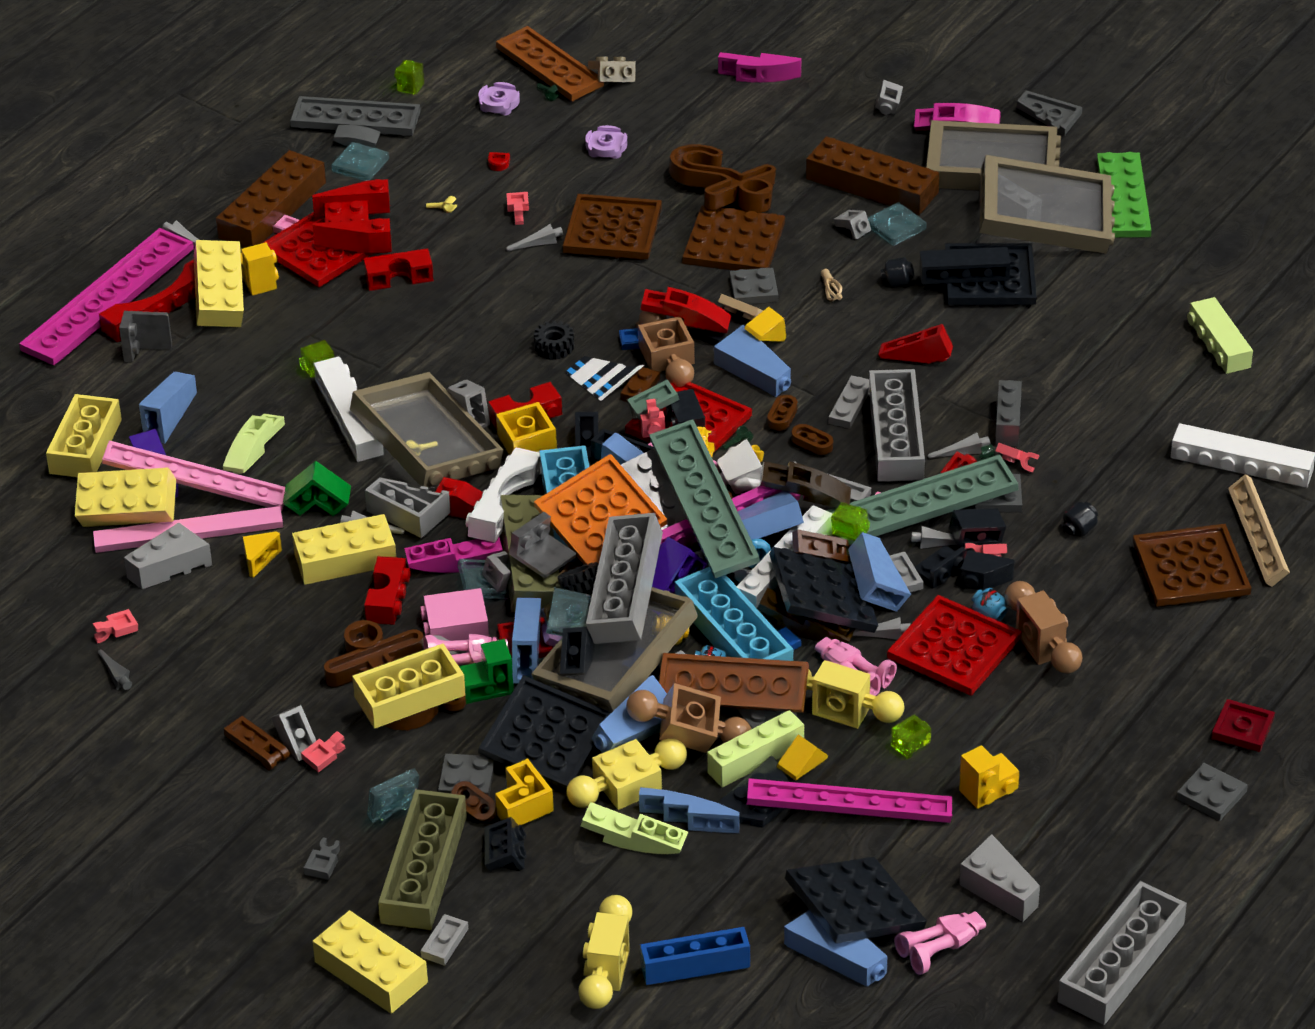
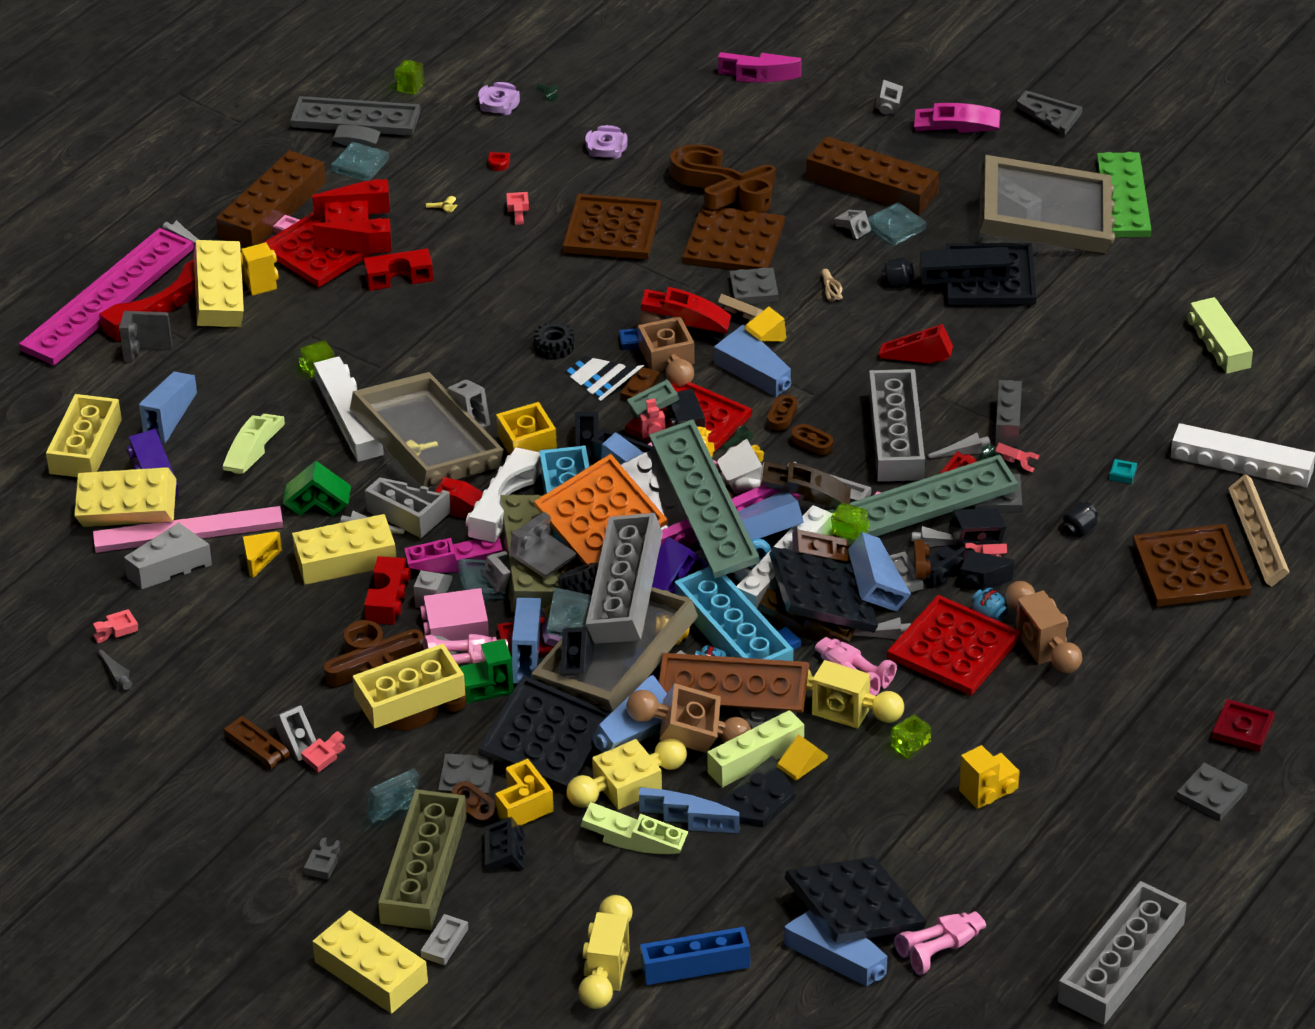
(196, 475): bright pink tile -> none
(429, 584): none -> light grey slope
(542, 237): light grey piece -> none
(544, 394): red arch -> none
(549, 63): dark orange plate -> none
(614, 71): dark tan bracket -> none
(849, 800): dark pink plate -> none
(850, 402): light grey plate -> none
(922, 566): none -> reddish brown plate
(960, 148): window -> none
(1000, 879): light grey wedge -> none
(1123, 471): none -> teal tile

